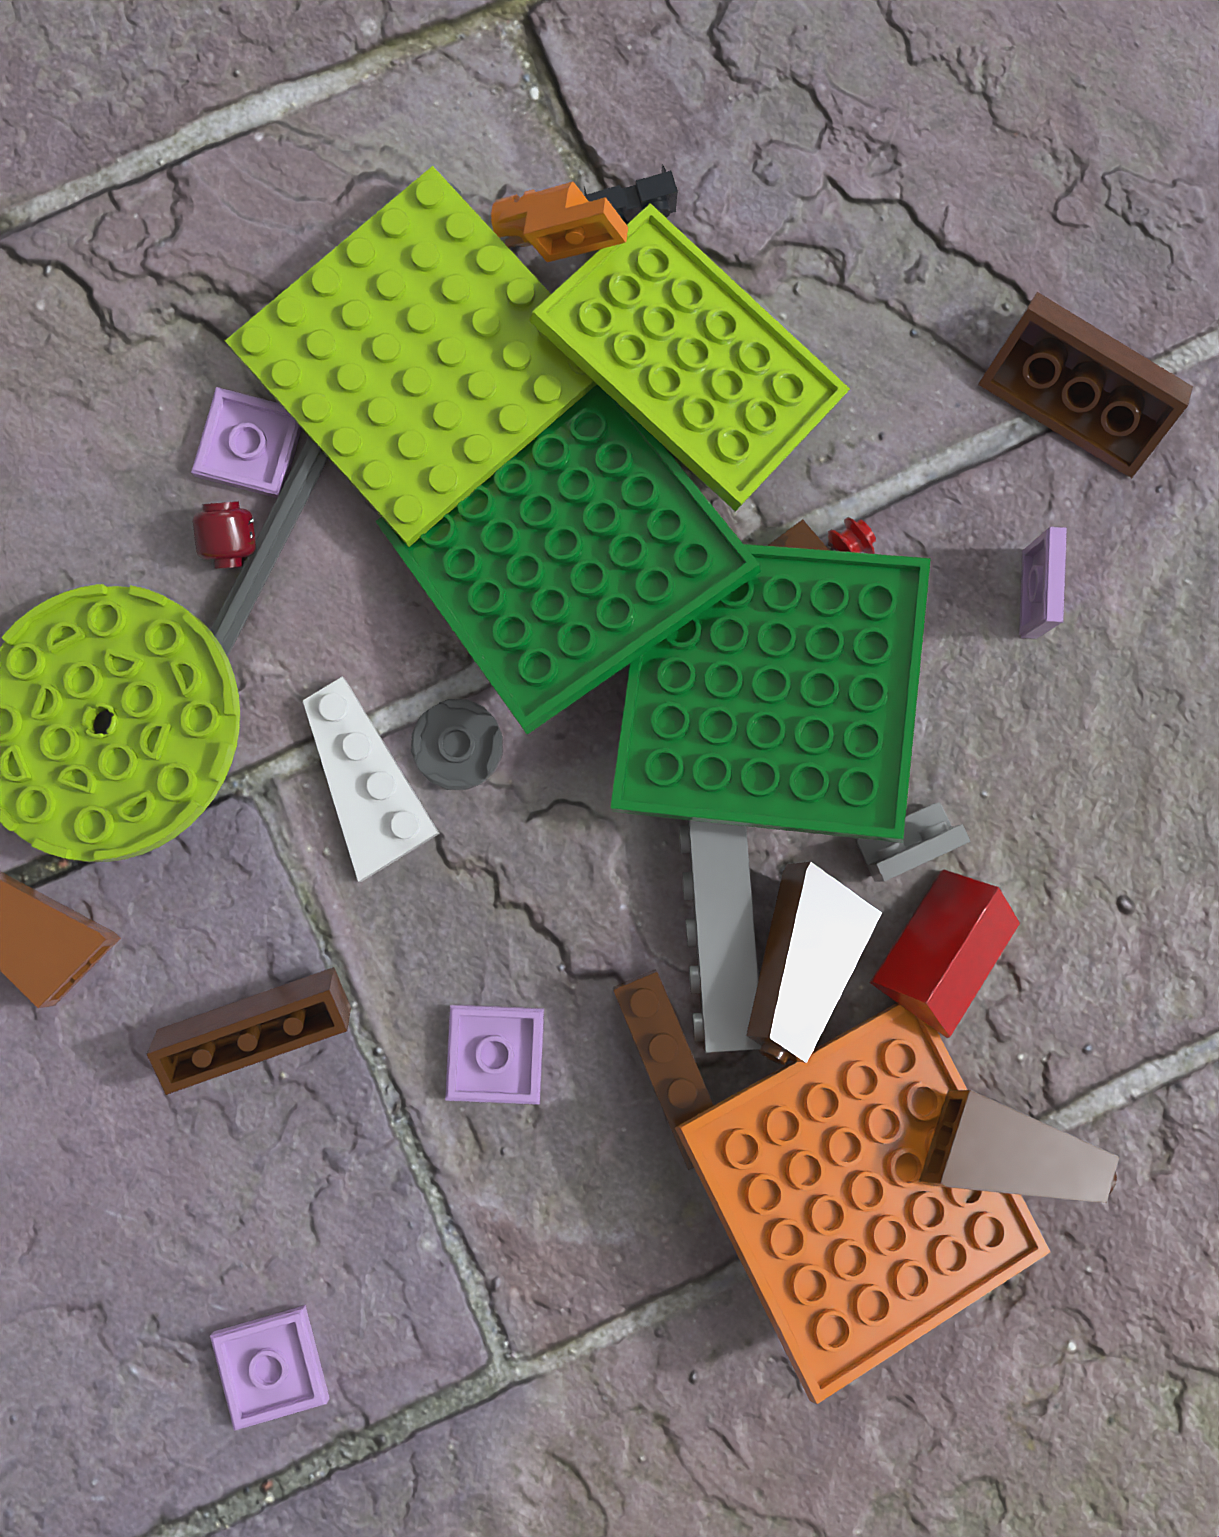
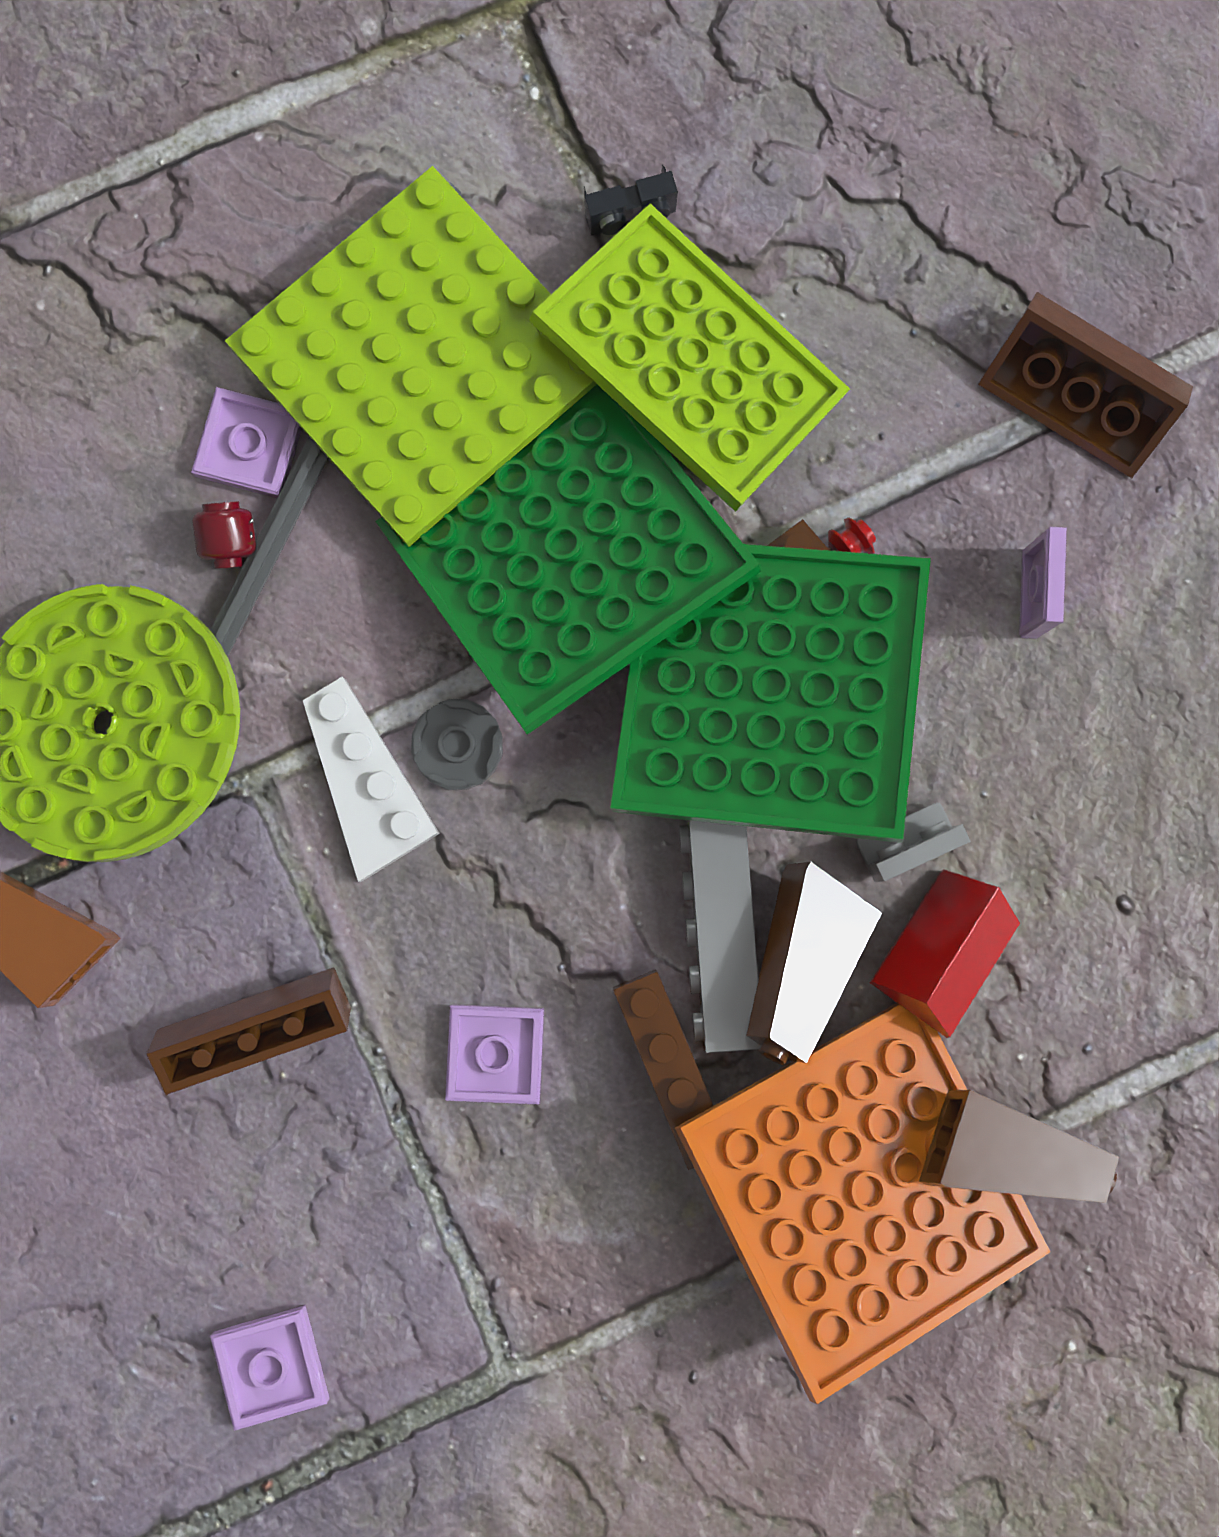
(558, 222): orange plate -> none

